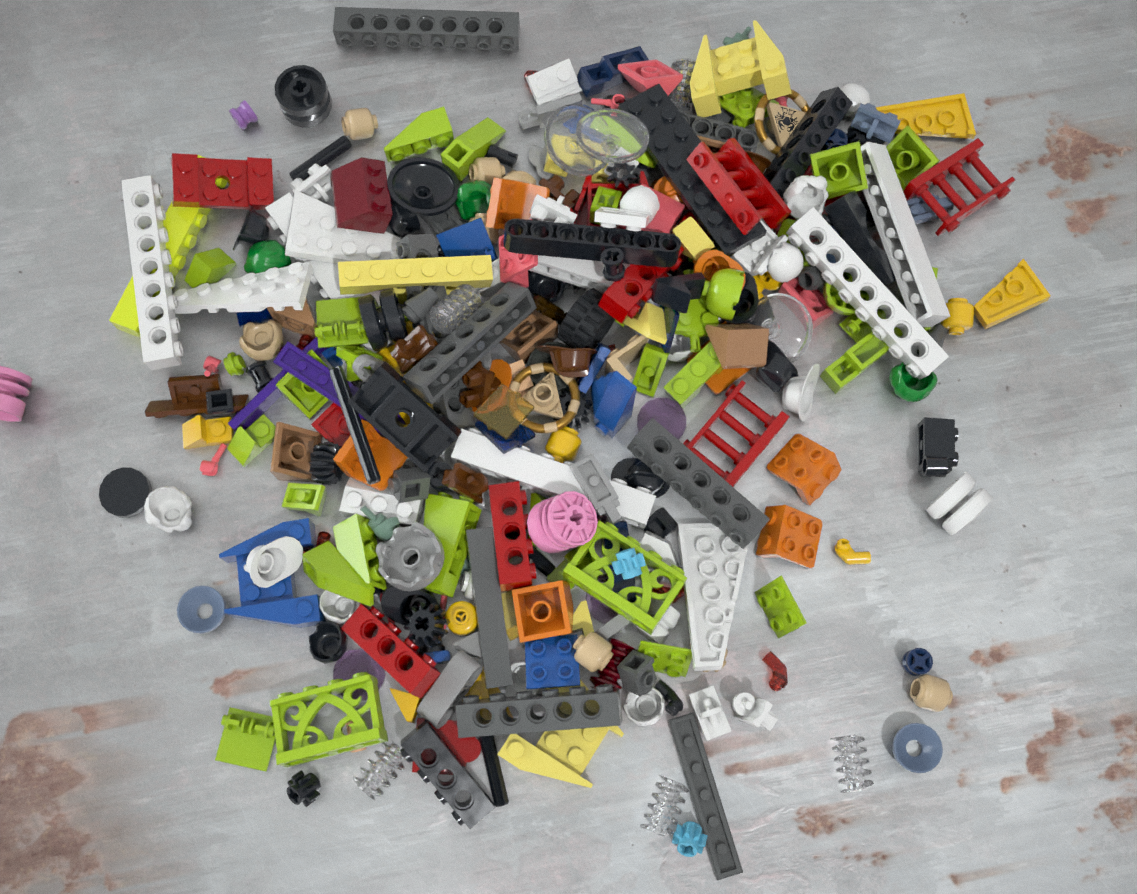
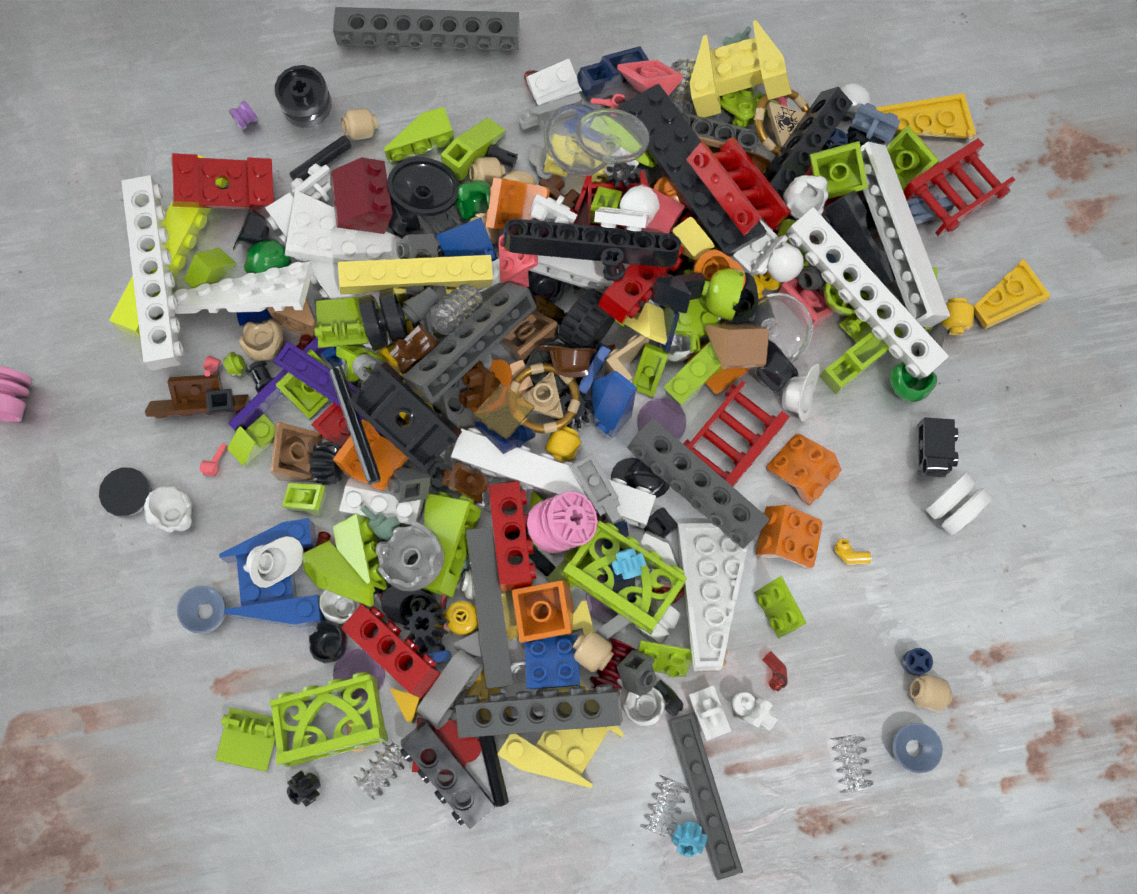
(205, 433): yellow slope -> none

